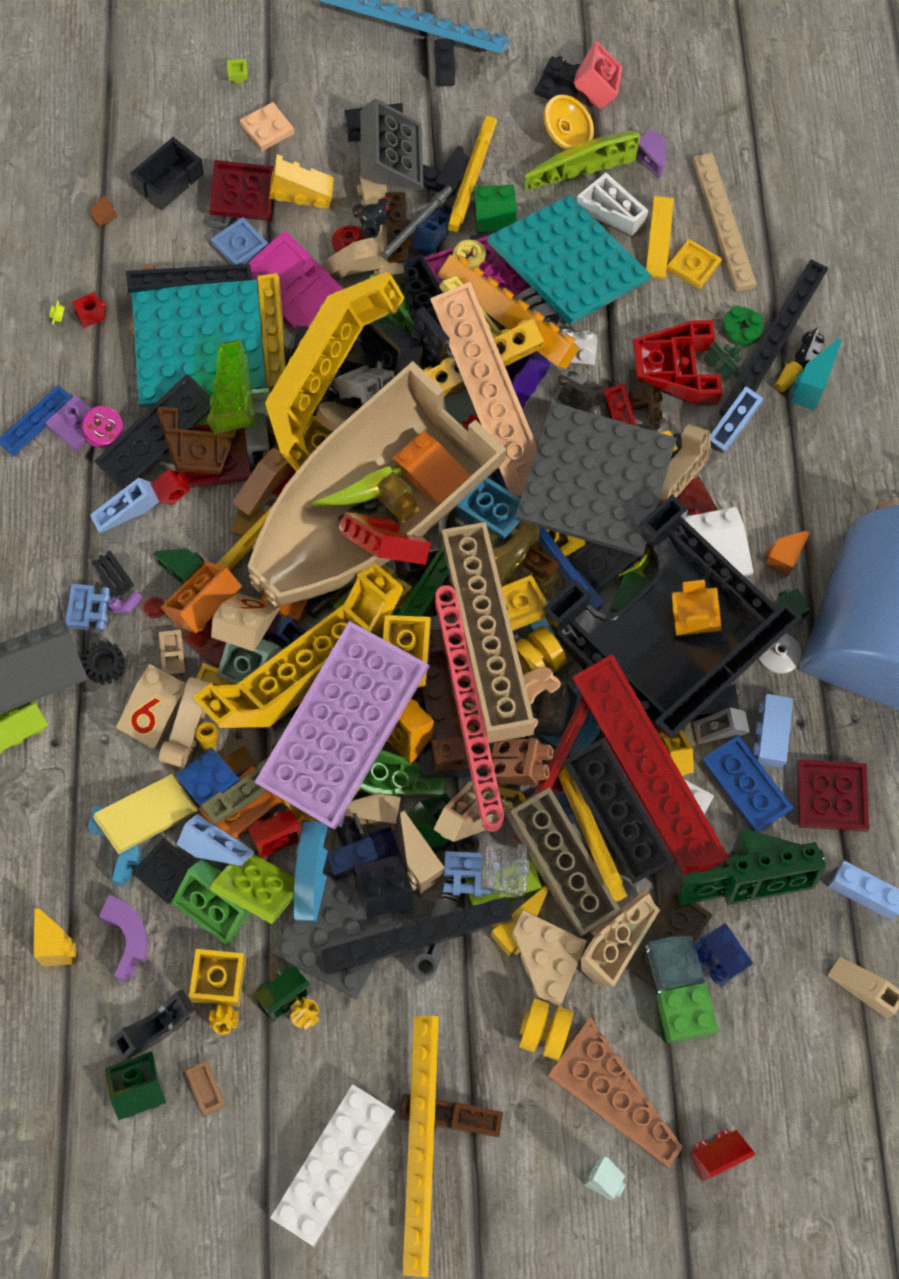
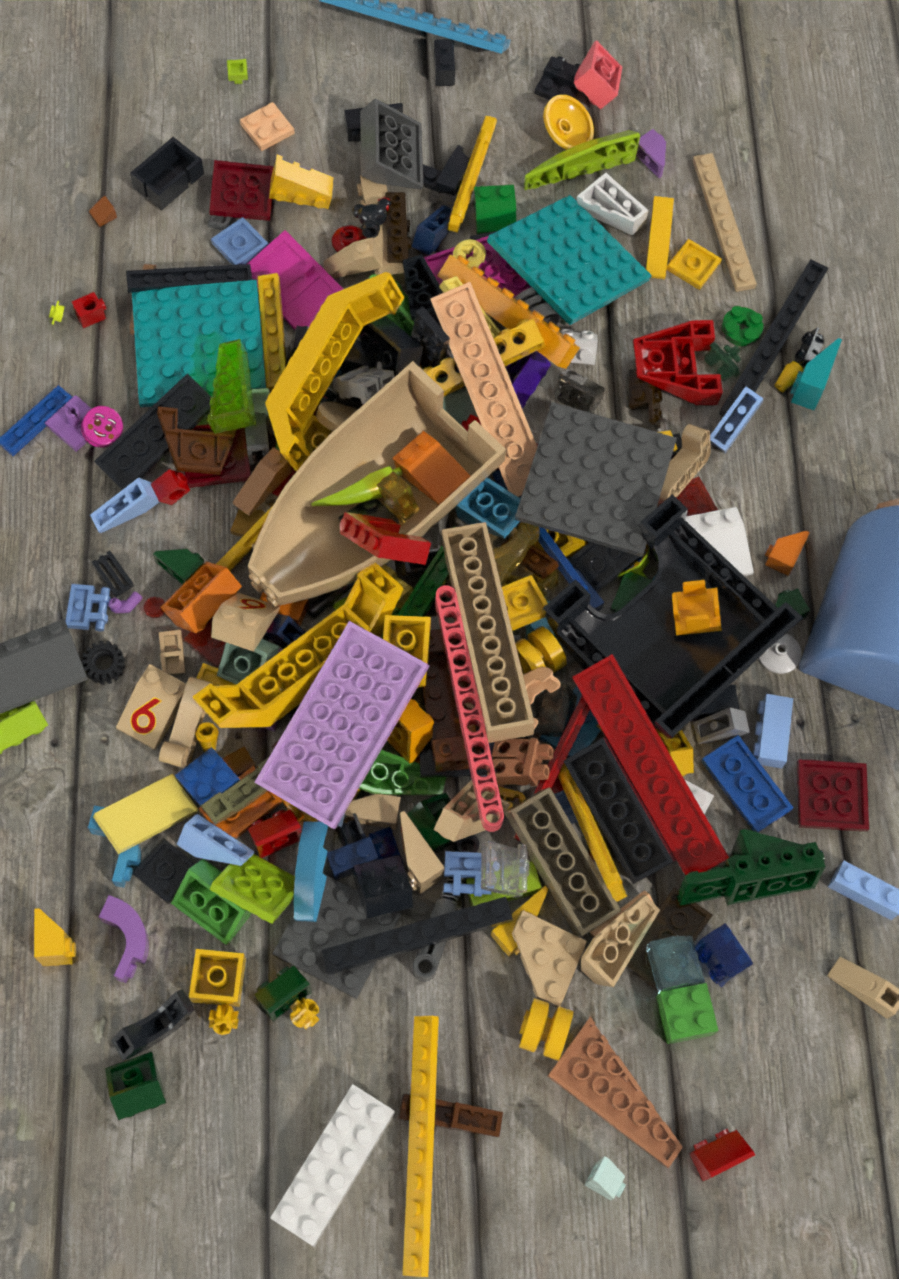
(205, 1088): medium nougat tile -> none
(436, 201): dark grey bar -> none
(620, 404): red plate -> none

